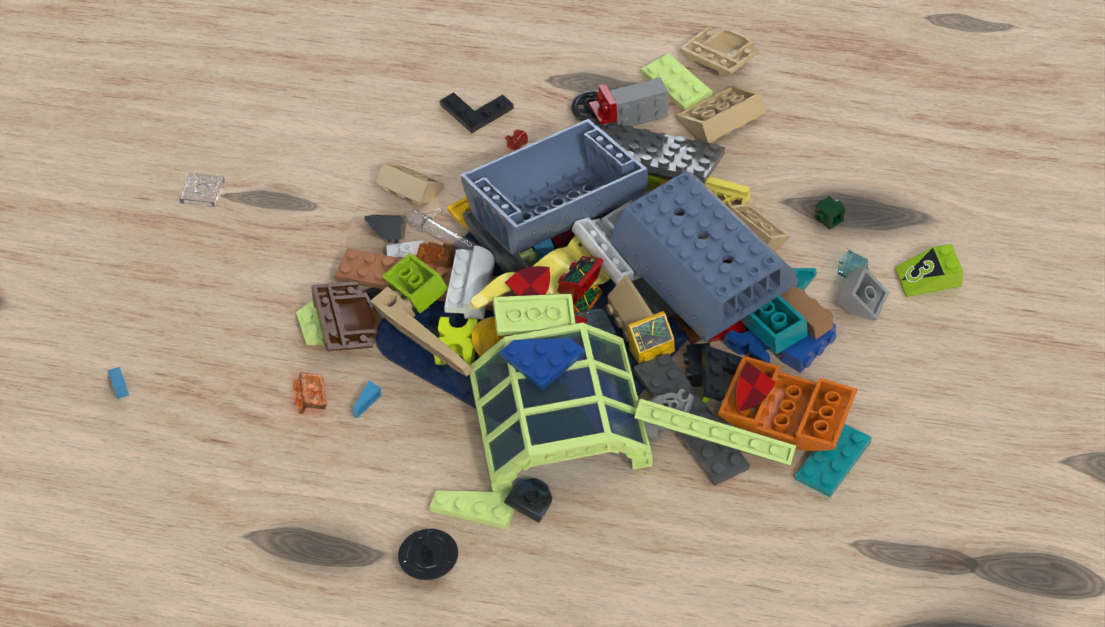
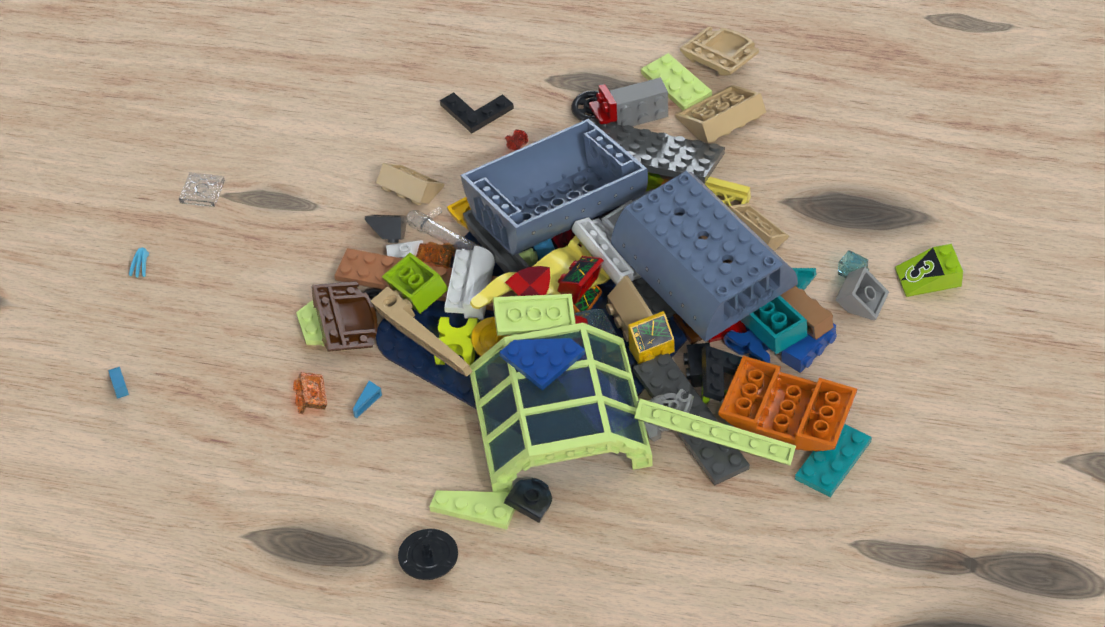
(140, 256): none -> medium azure piece
(751, 387): shield -> none
(829, 212): dark green brick -> none

